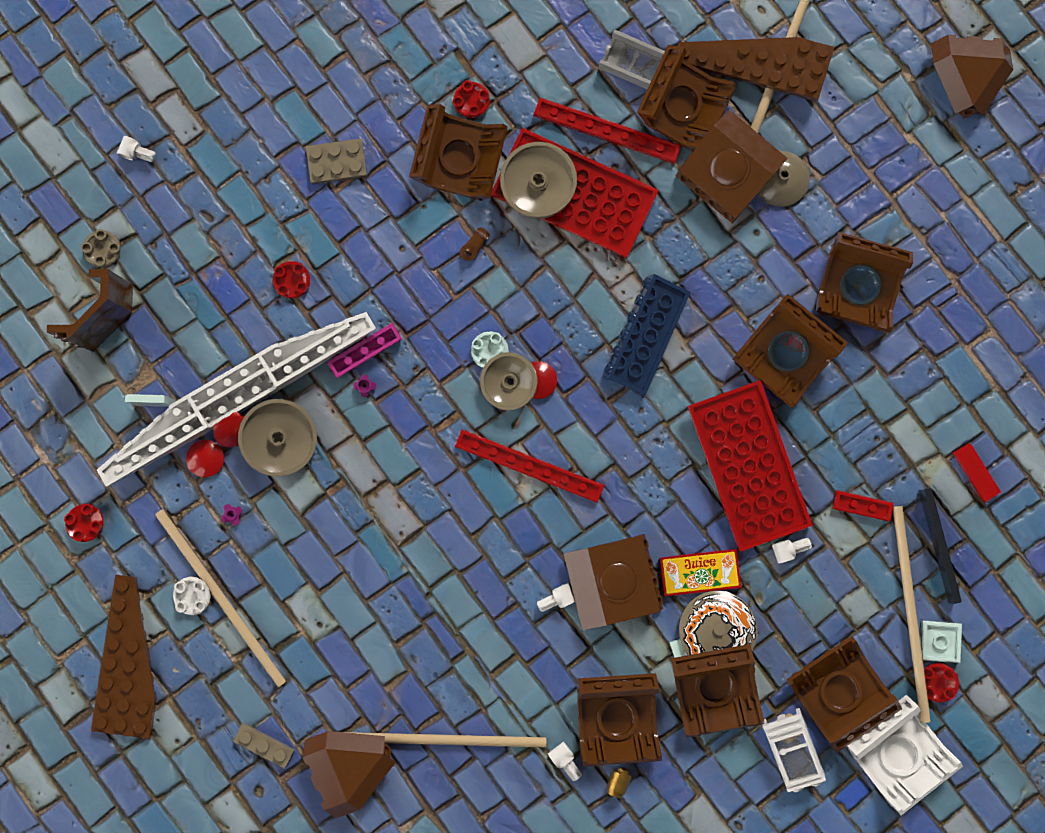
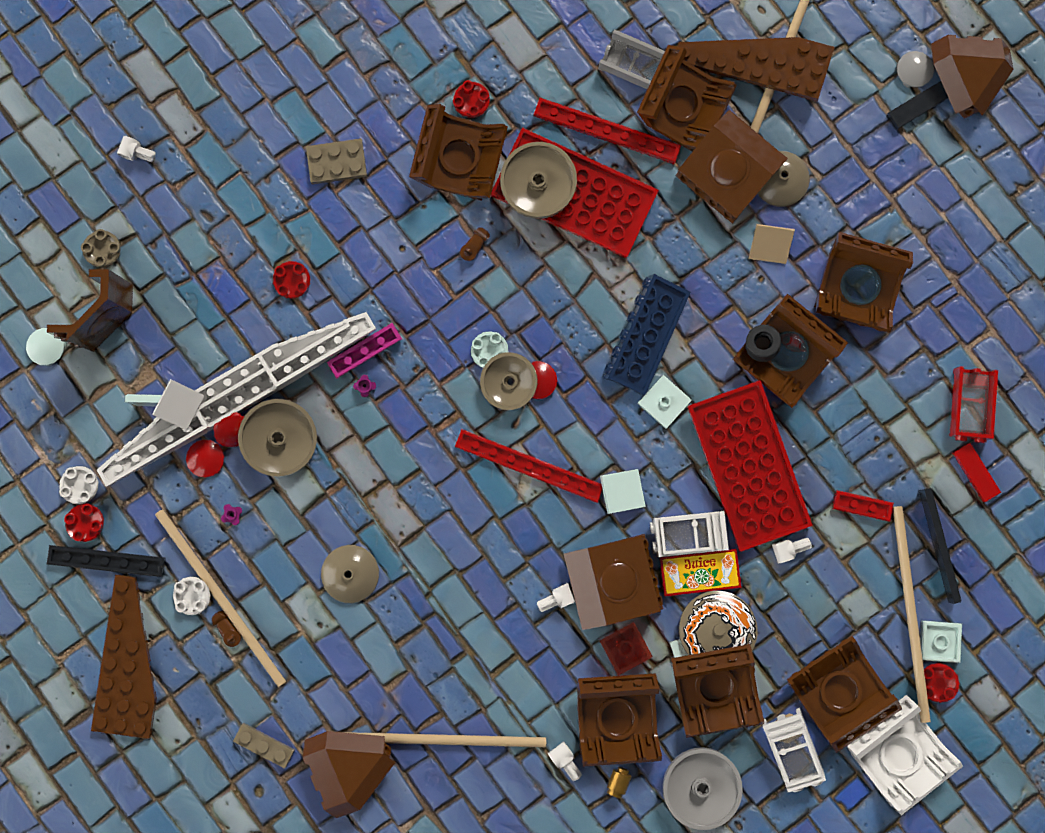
(44, 348): none -> light aqua dish
(78, 485): none -> white dish
(106, 560): none -> black tile
(178, 404): none -> white piece
(227, 630): none -> reddish brown piece
(363, 569): none -> dark tan dish
(622, 491): none -> light aqua tile
(625, 647): none -> clear red brick
(664, 401): none -> light aqua plate
(689, 534): none -> door
(702, 788): none -> light grey dish
(763, 331): none -> black tyre
(771, 243): none -> tan piece
(915, 69): none -> light grey dish
(918, 105): none -> black tile
(973, 404): none -> door

